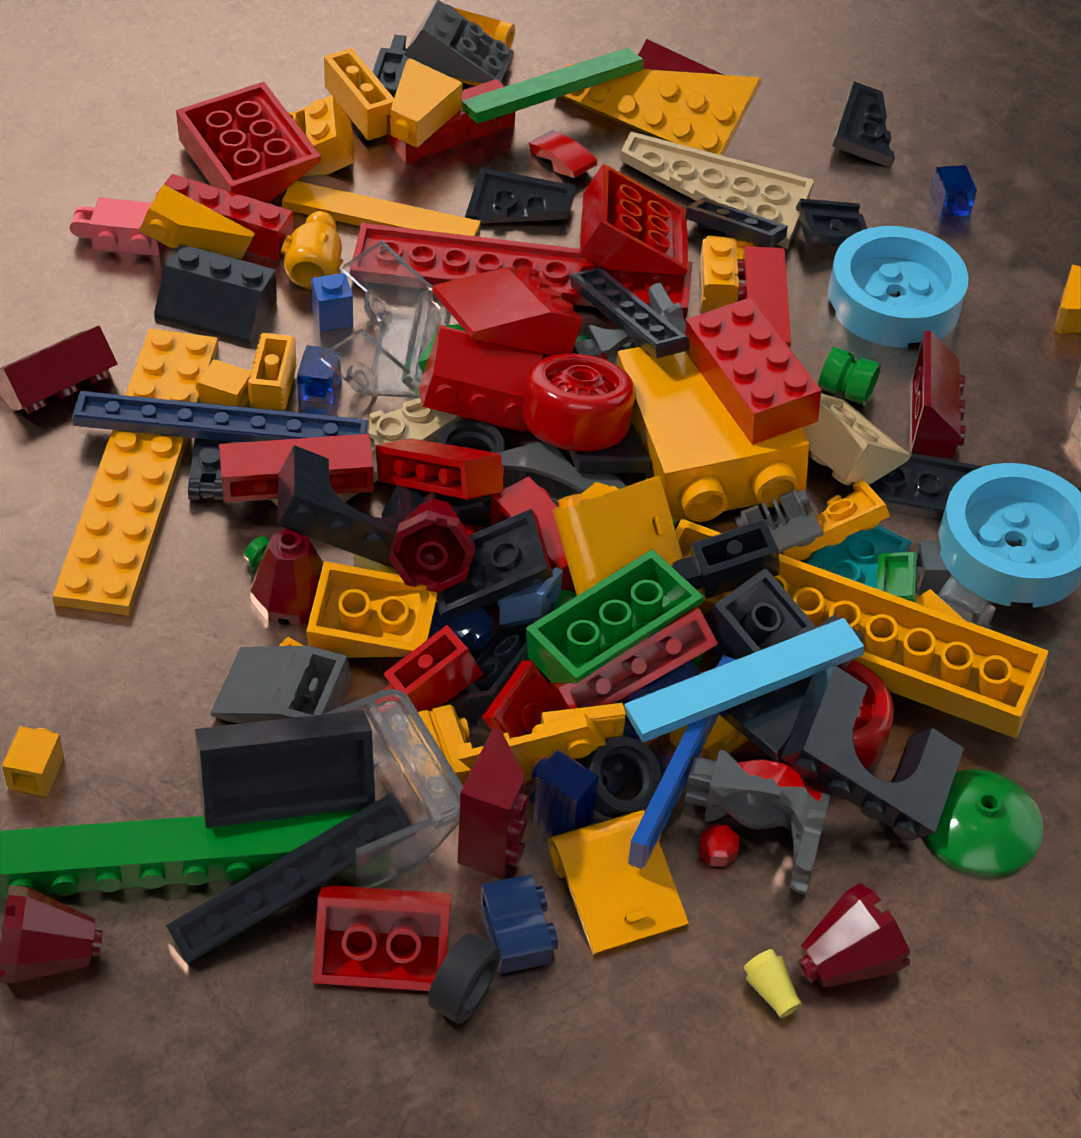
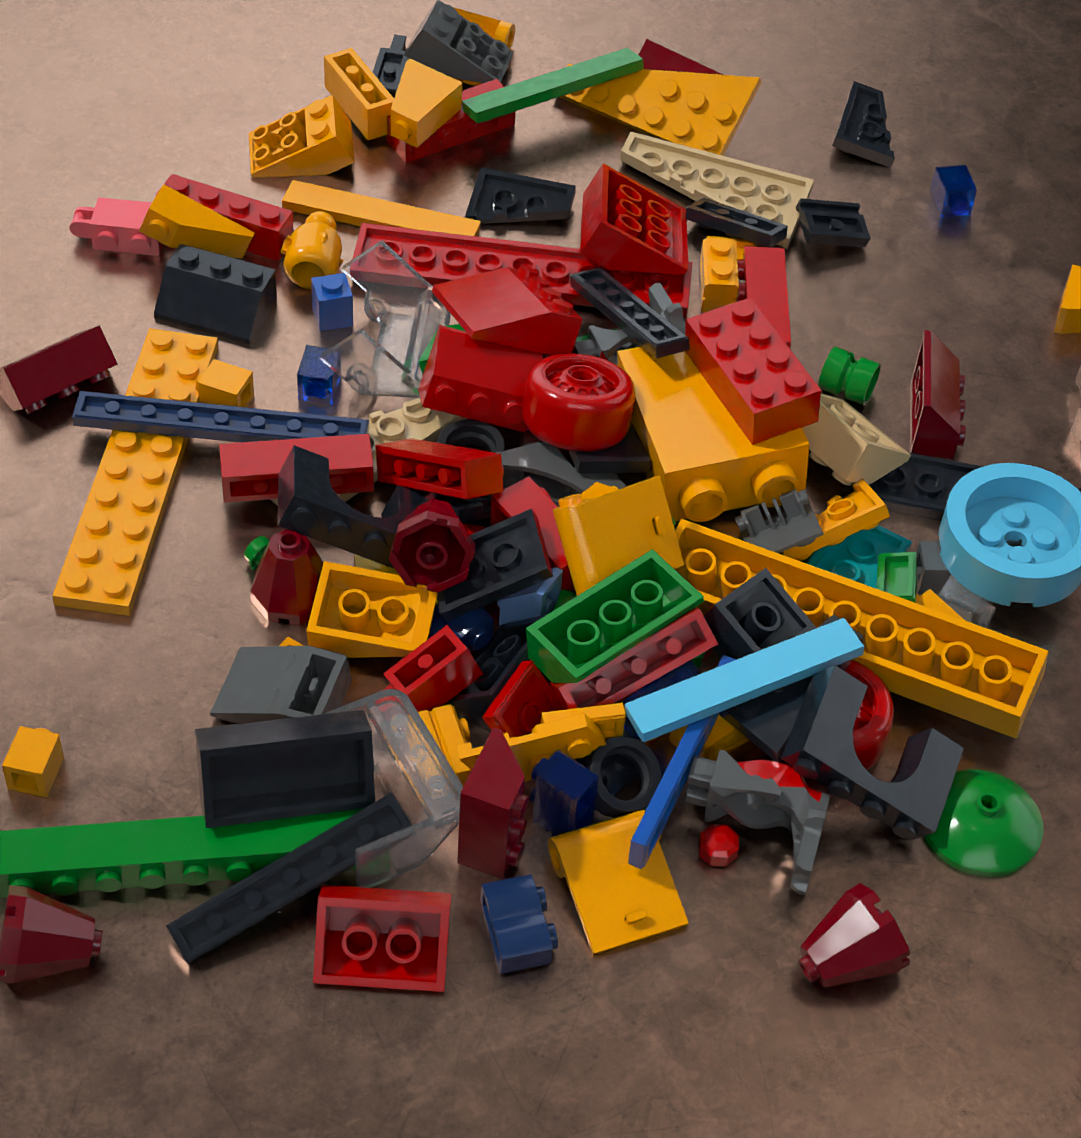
(206, 470): black plate -> none
(246, 142): red slope -> none
(272, 372): light orange brick -> none
(464, 978): black tyre -> none
(565, 153): red slope -> none
(730, 559): black brick -> none
(772, 981): light yellow cone -> none
(892, 260): medium azure brick -> none

